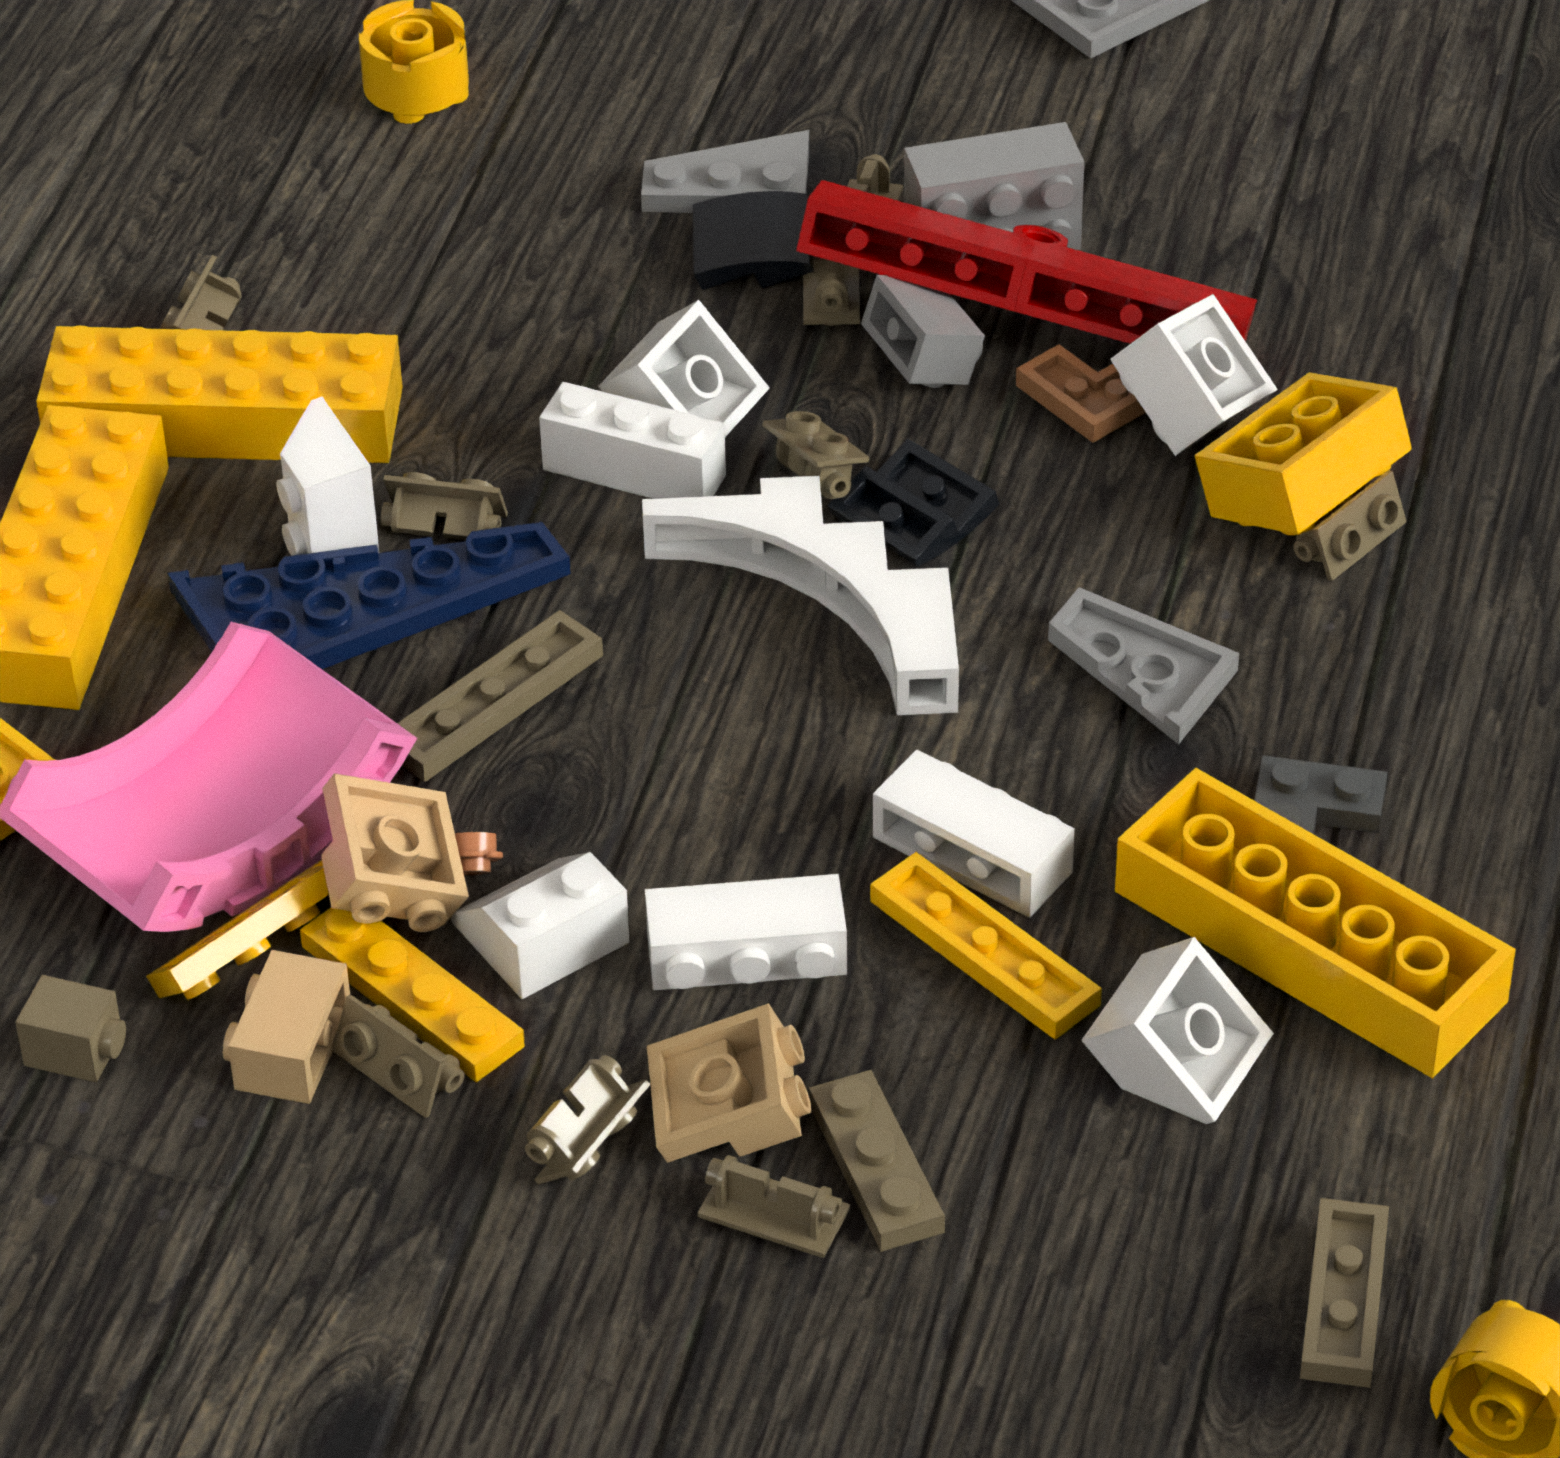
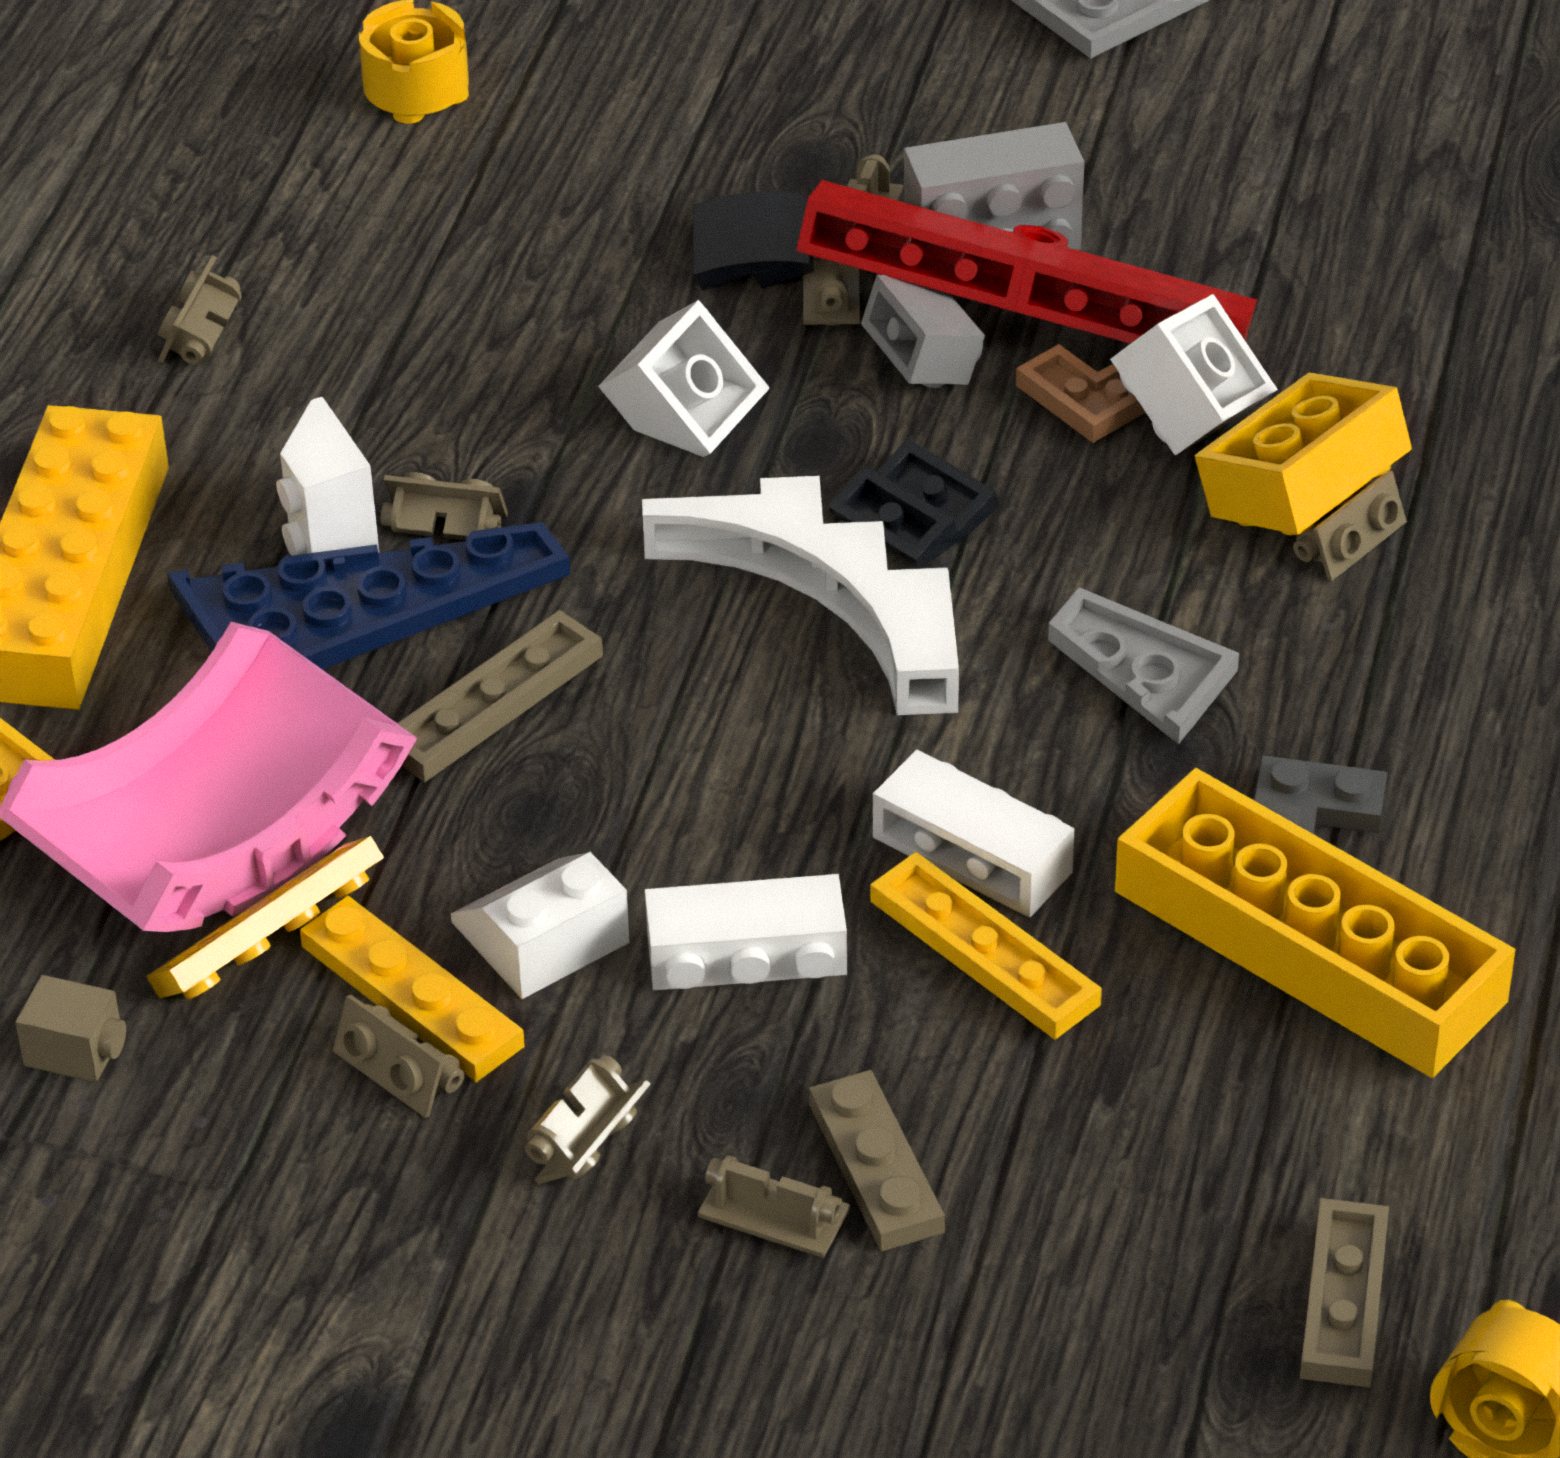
(229, 388): yellow brick -> none
(287, 1026): tan brick -> none
(392, 853): tan plate -> none
(477, 852): nougat plate -> none
(631, 444): white brick -> none
(721, 171): light grey wing -> none
(728, 1085): tan plate -> none
(815, 450): dark tan hinge -> none
(1178, 1032): white slope -> none

